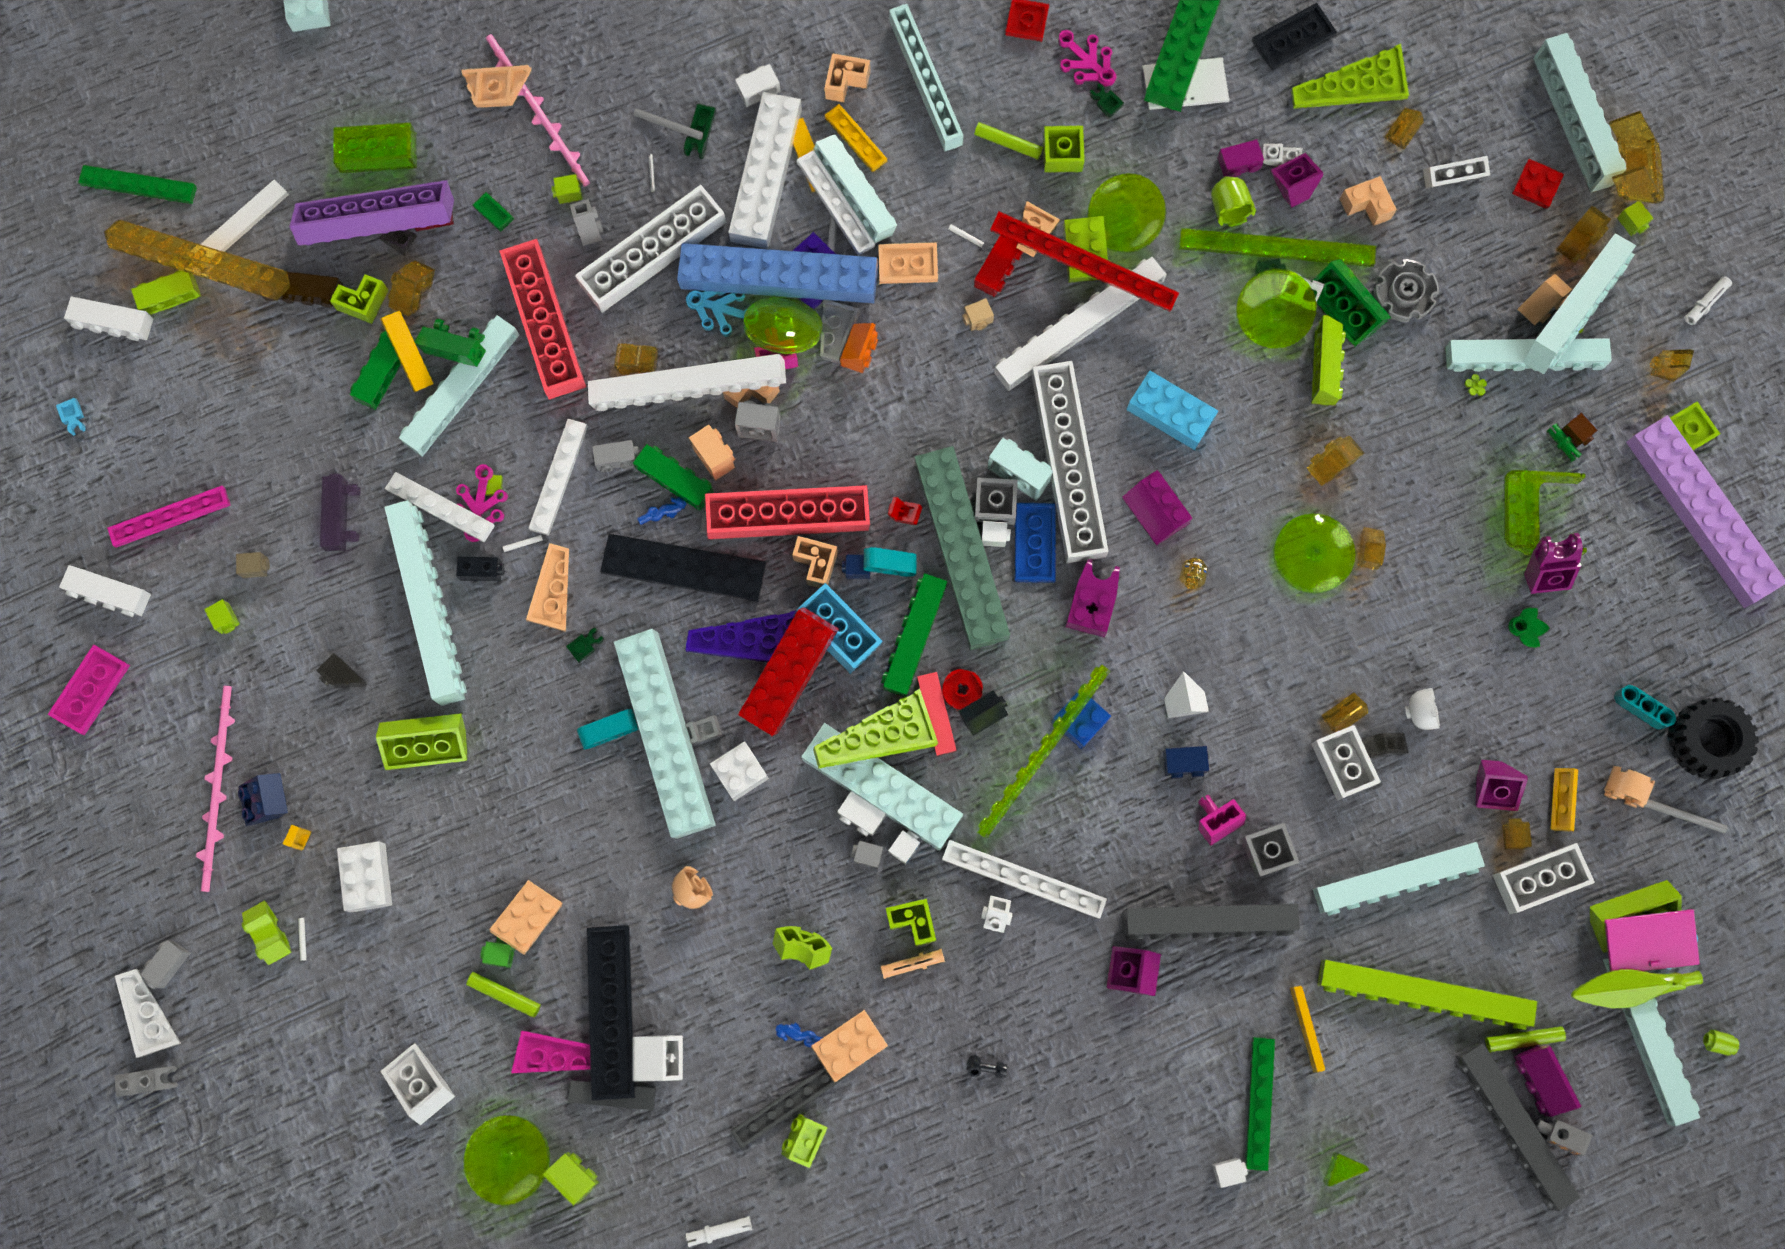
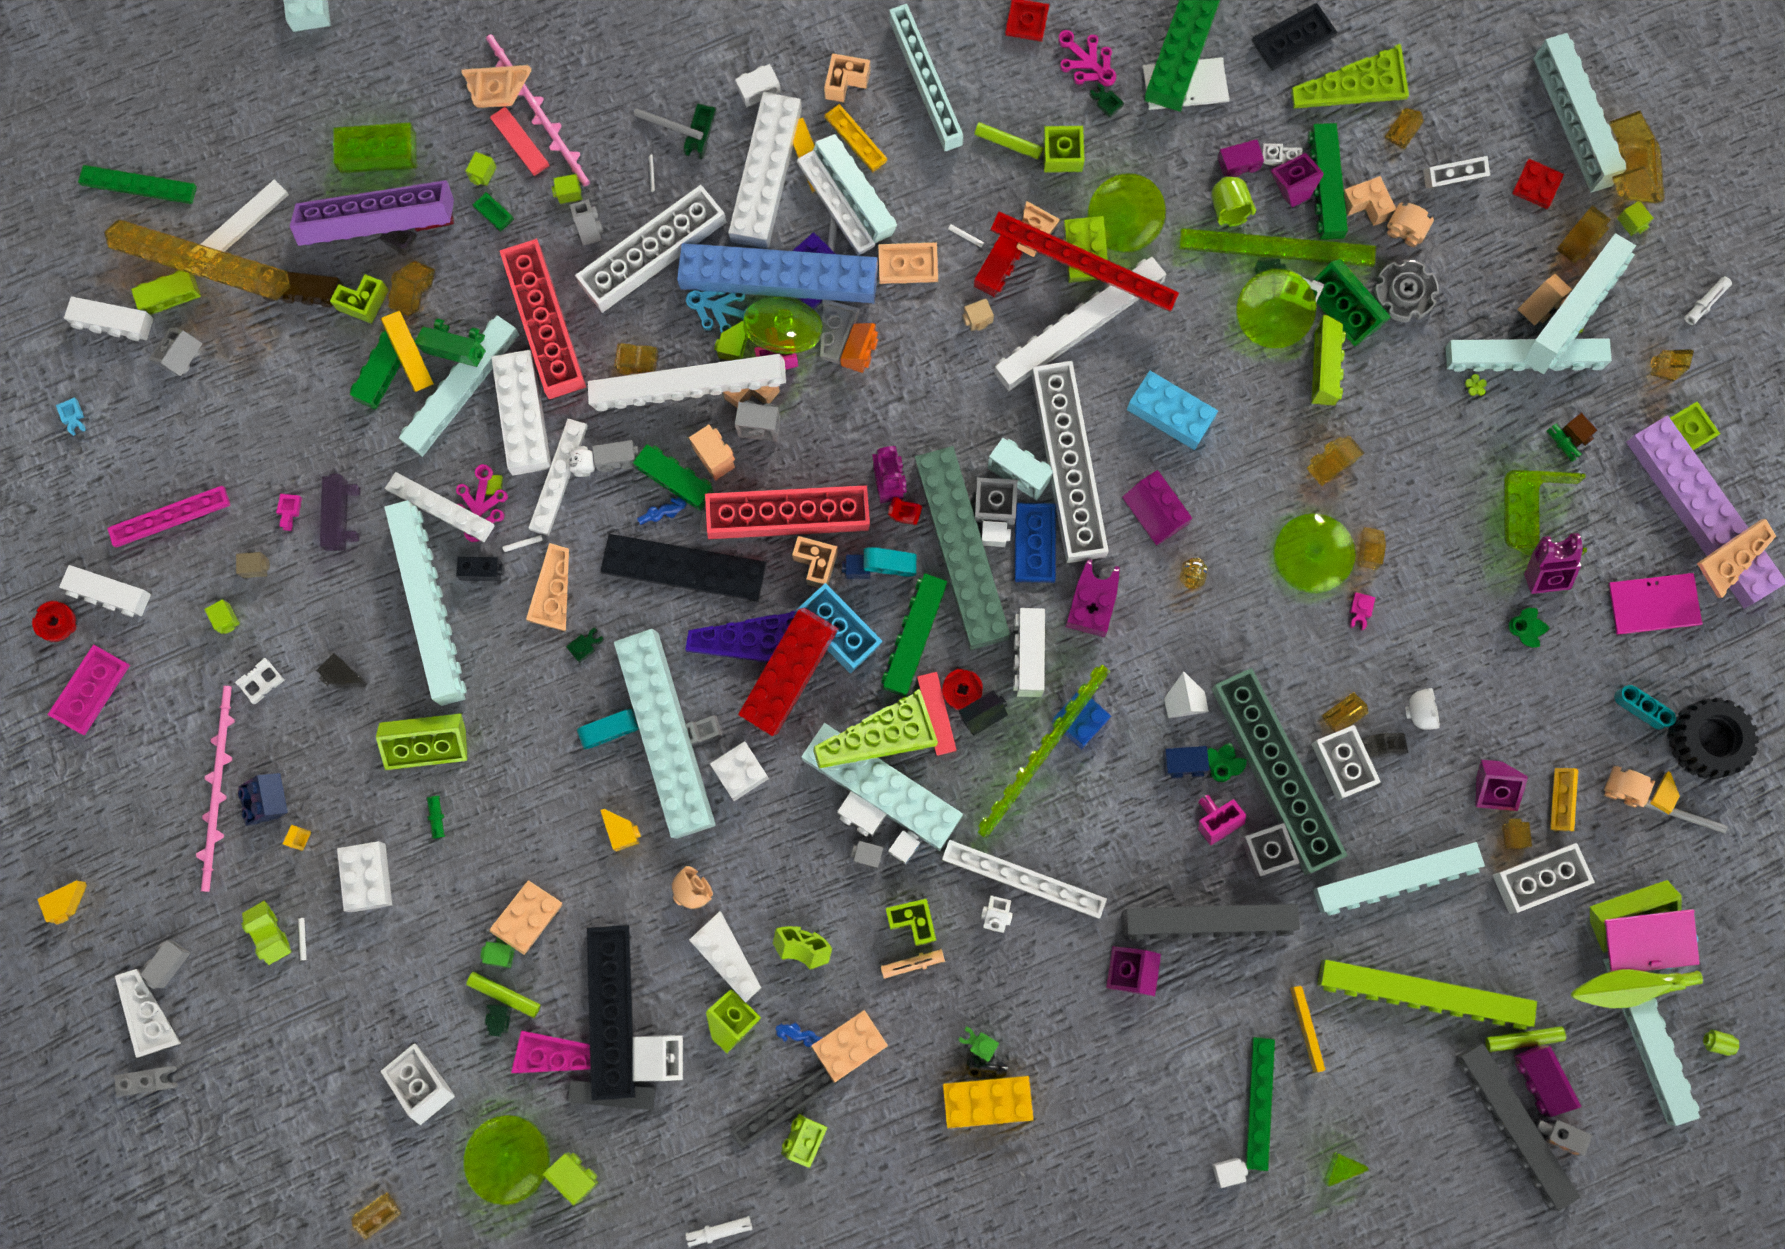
(62, 902): none -> yellow slope
(64, 626): none -> red plate
(176, 351): none -> light grey slope
(256, 676): none -> white piece
(288, 507): none -> dark pink plate
(376, 1216): none -> clear yellow slope
(435, 817): none -> green pin
(480, 169): none -> lime brick
(498, 1019): none -> clear green brick
(519, 141): none -> coral tile
(521, 412): none -> white brick
(581, 461): none -> white head
(620, 831): none -> yellow slope
(722, 951): none -> white wing
(730, 1020): none -> lime slope
(732, 343): none -> lime slope
(888, 474): none -> magenta brick
(981, 1045): none -> bright green brick
(987, 1101): none -> yellow brick
(1030, 654): none -> white brick
(1225, 760): none -> green plate
(1278, 771): none -> sand green brick
(1330, 190): none -> green brick
(1362, 607): none -> dark pink plate
(1410, 224): none -> light nougat brick
(1644, 606): none -> dark pink container
(1666, 794): none -> yellow tile
(1735, 556): none -> light nougat wing

